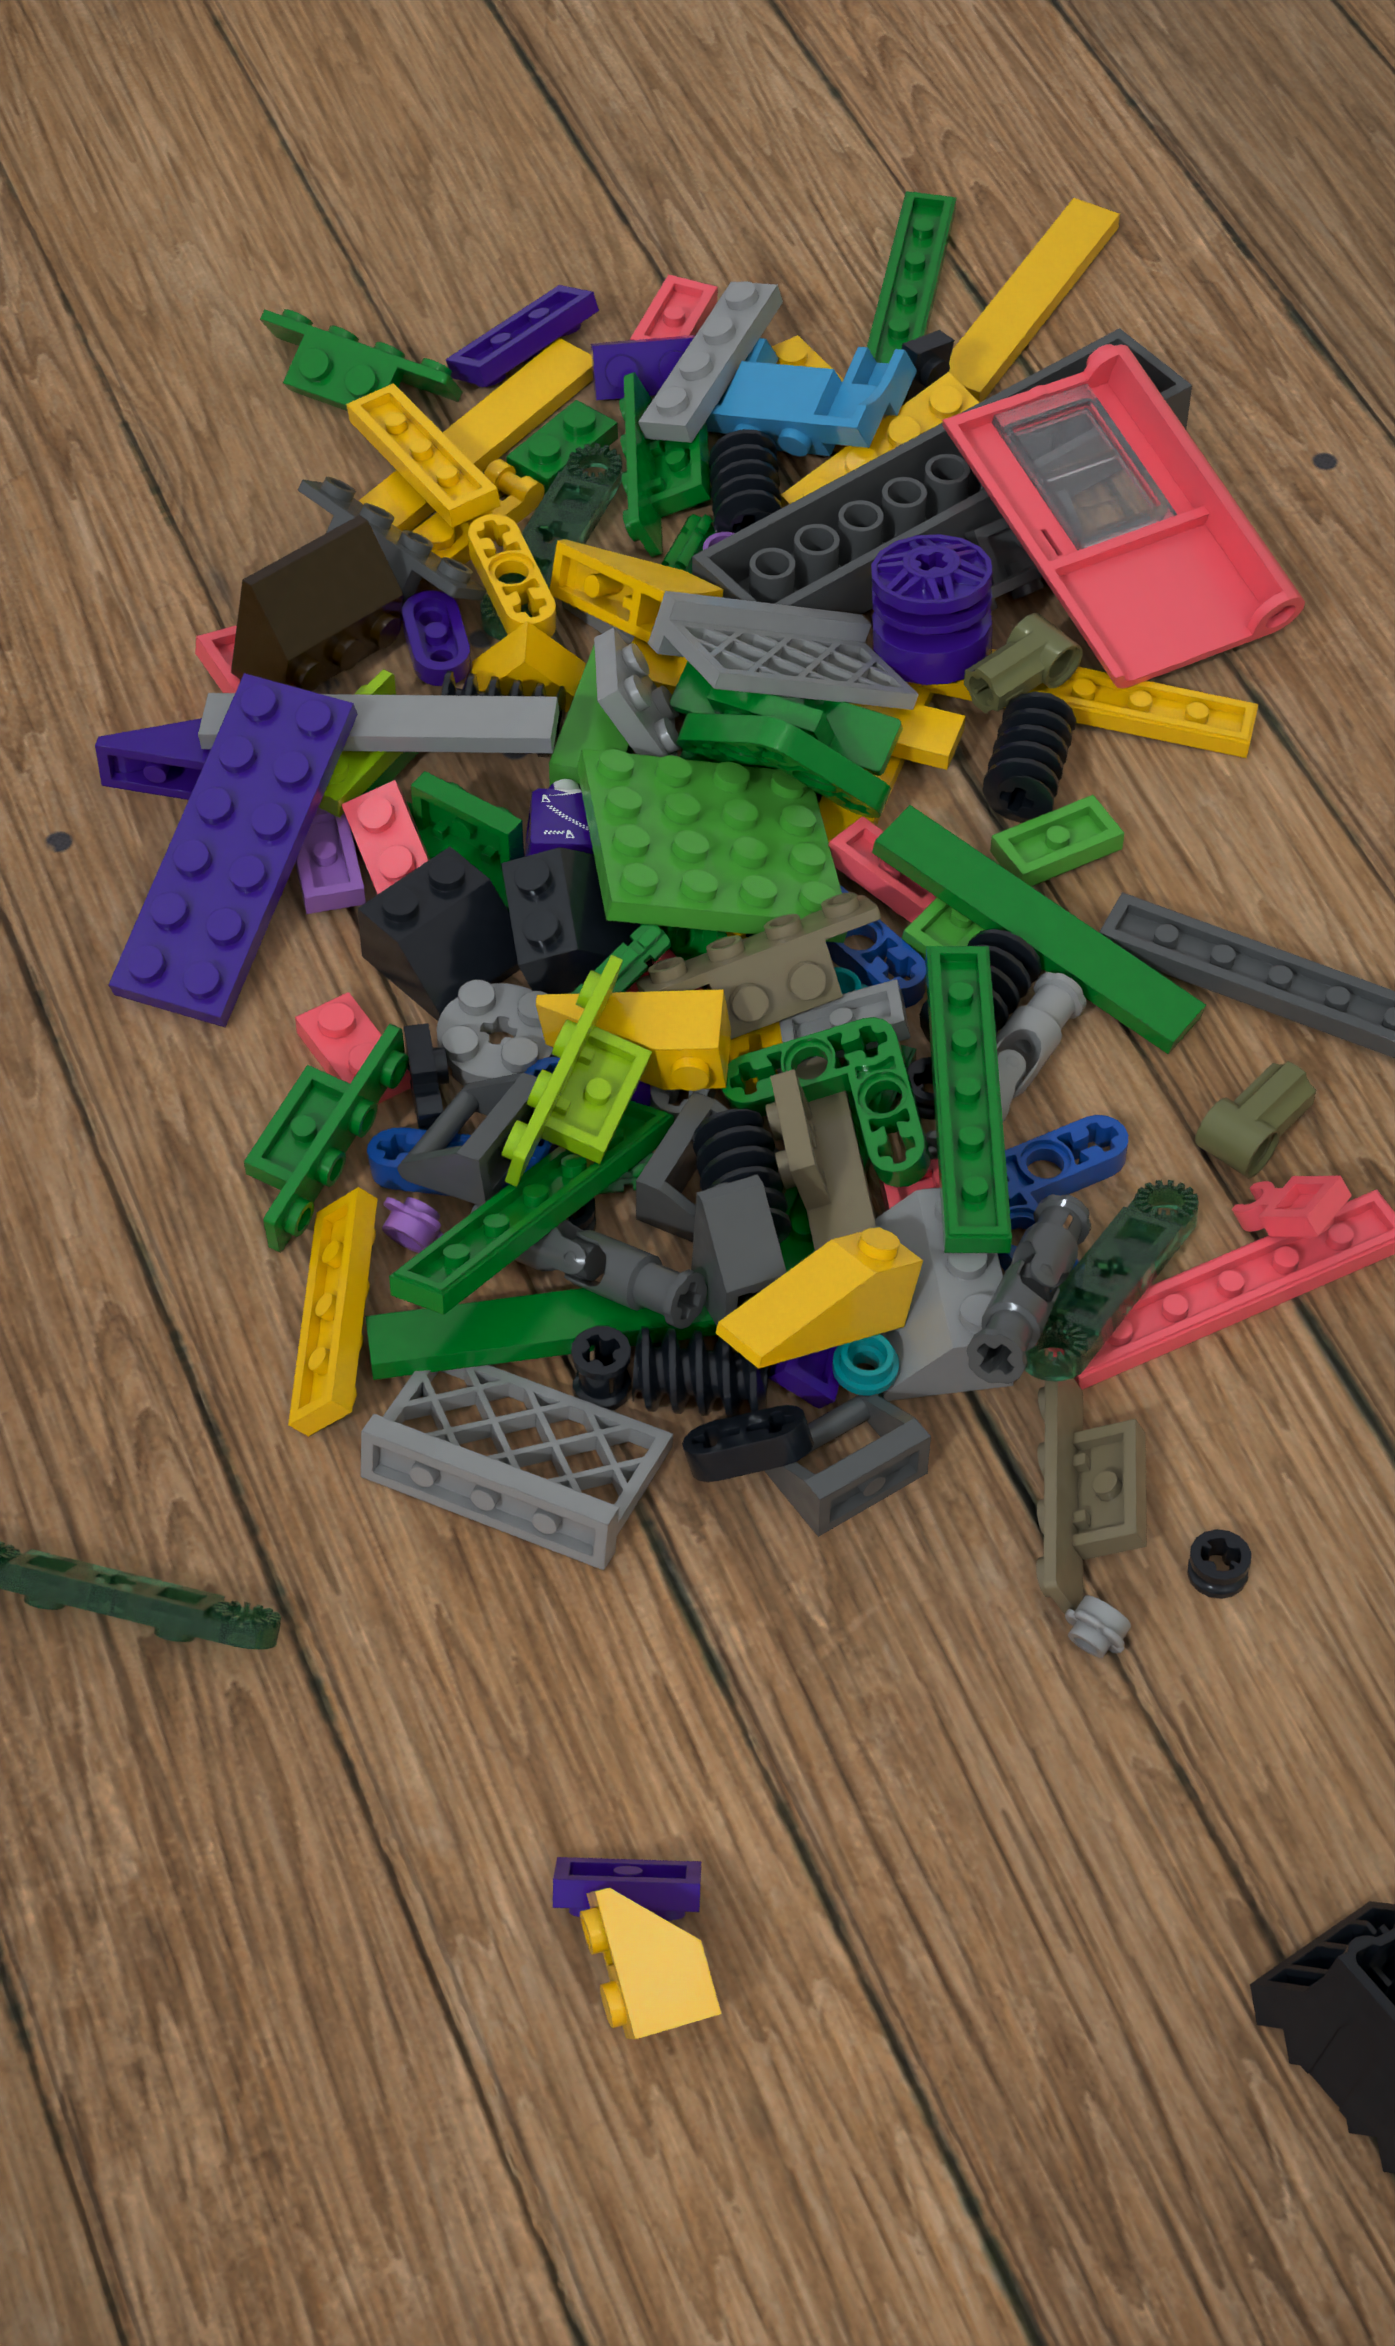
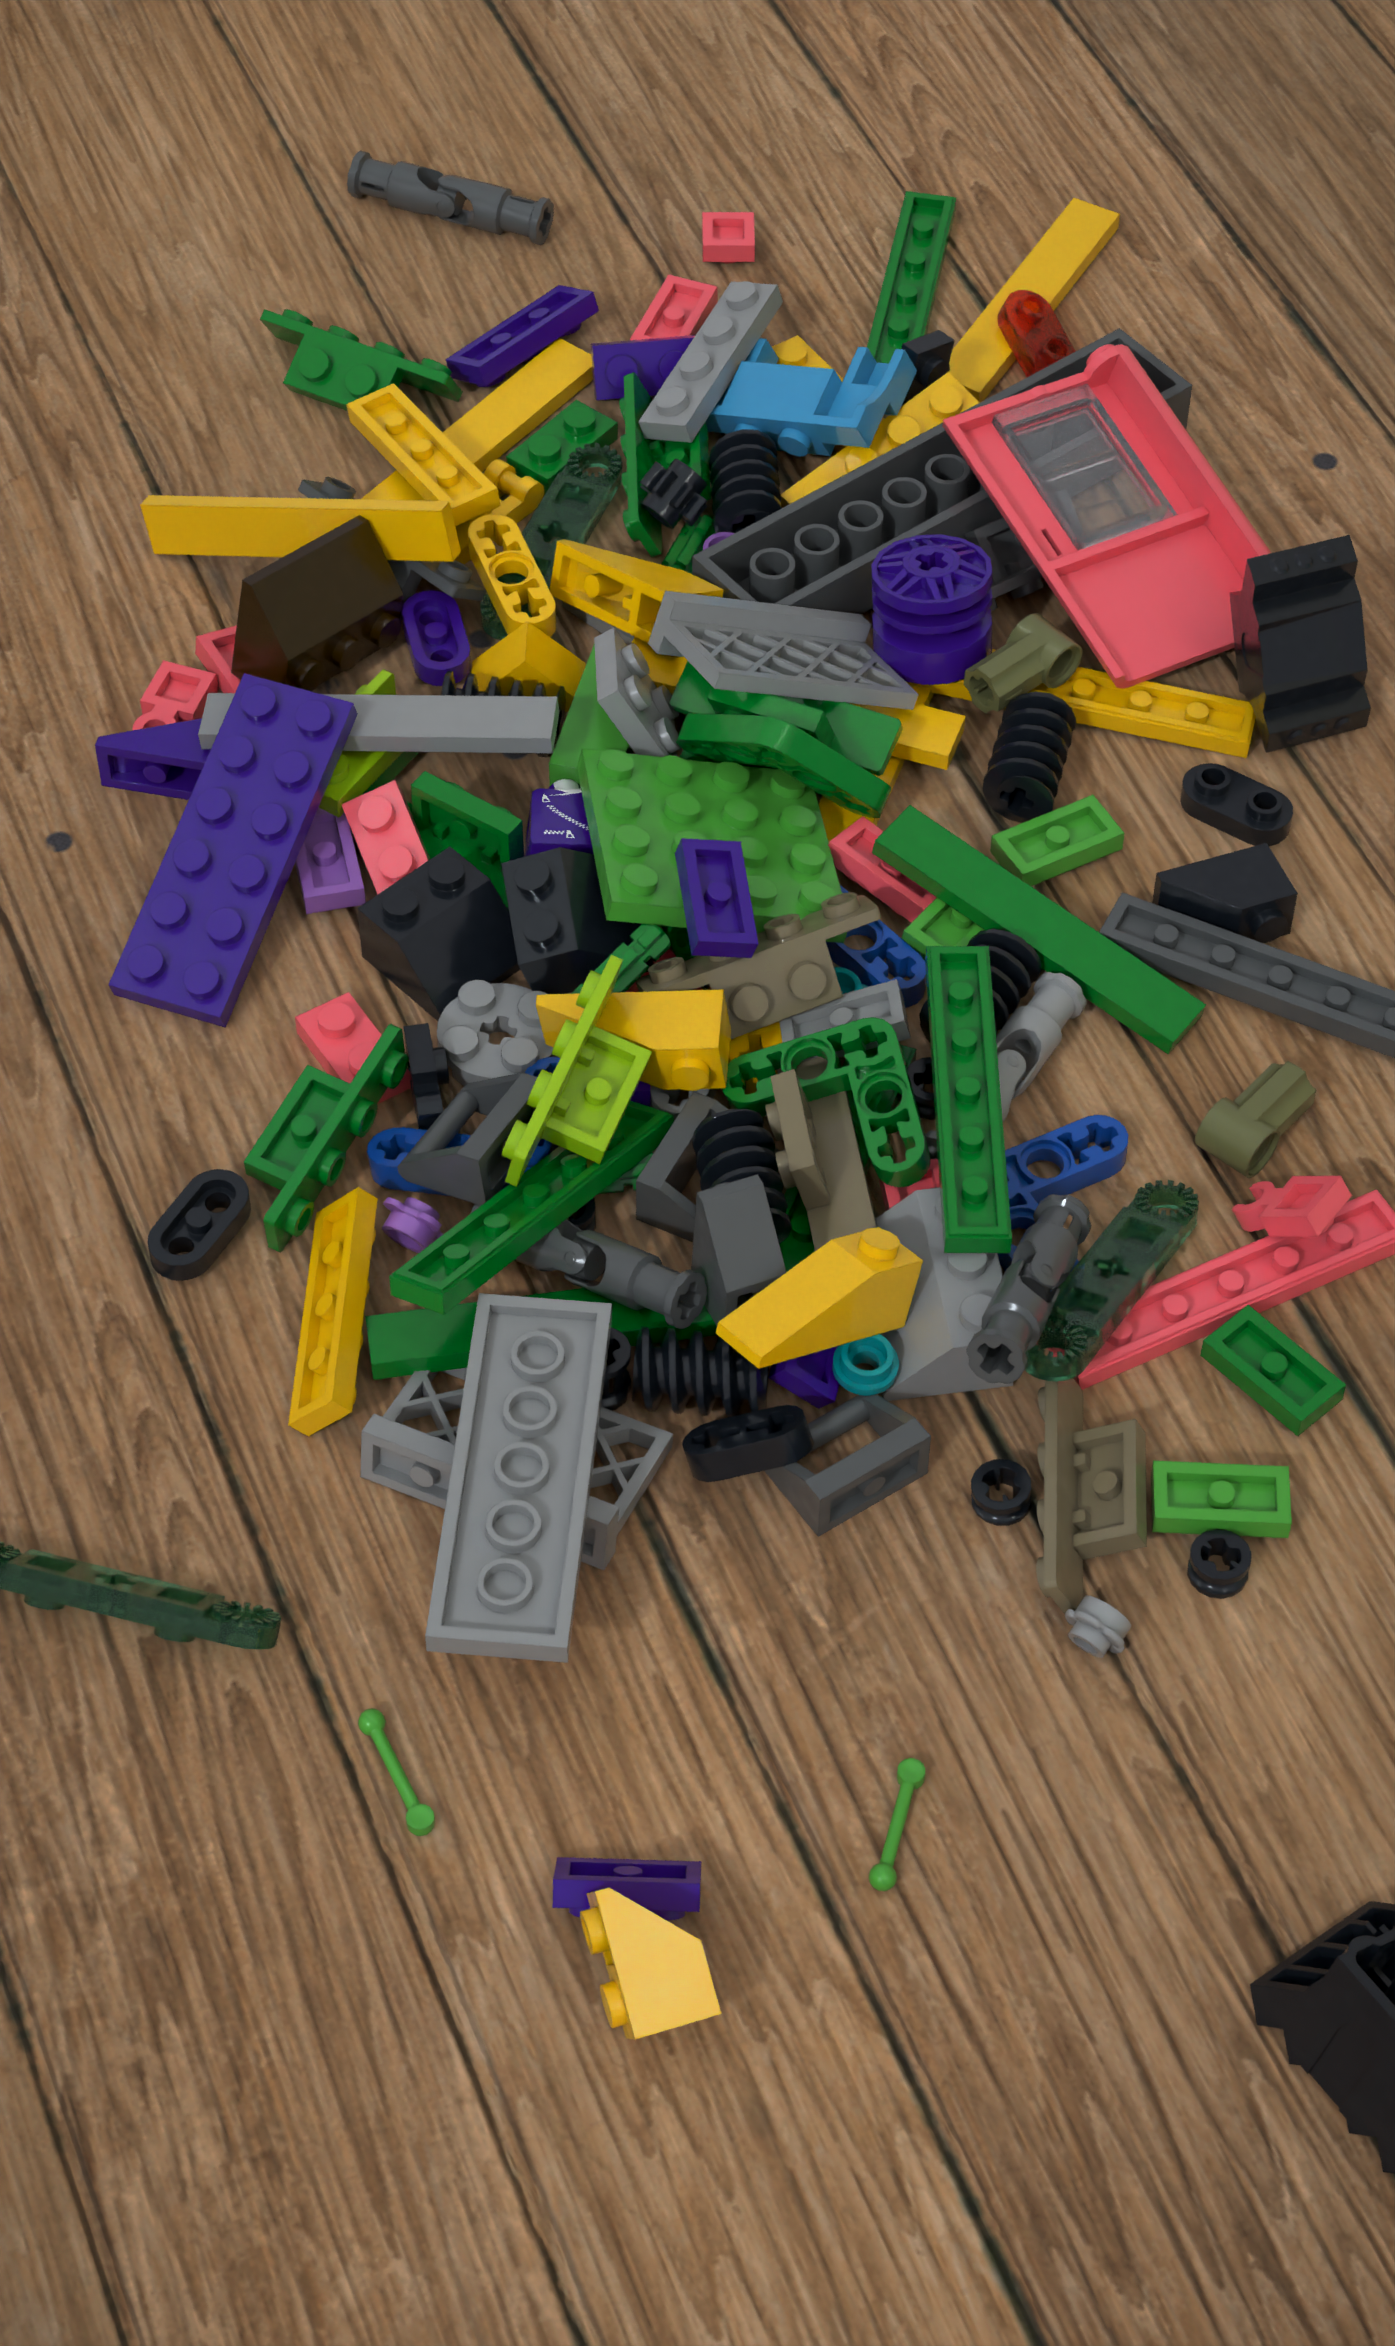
(175, 695): none -> coral plate
(195, 1229): none -> black plate
(281, 525): none -> yellow tile
(419, 1817): none -> bright green hinge
(433, 193): none -> dark grey piece
(520, 1479): none -> light grey plate
(673, 494): none -> black gear
(716, 898): none -> dark purple plate
(728, 237): none -> coral plate
(910, 1777): none -> bright green hinge
(996, 1473): none -> black bush
(1033, 331): none -> clear red plate
(1220, 1497): none -> bright green plate
(1234, 892): none -> black slope
(1236, 804): none -> black plate
(1273, 1370): none -> green plate
(1302, 643): none -> black slope

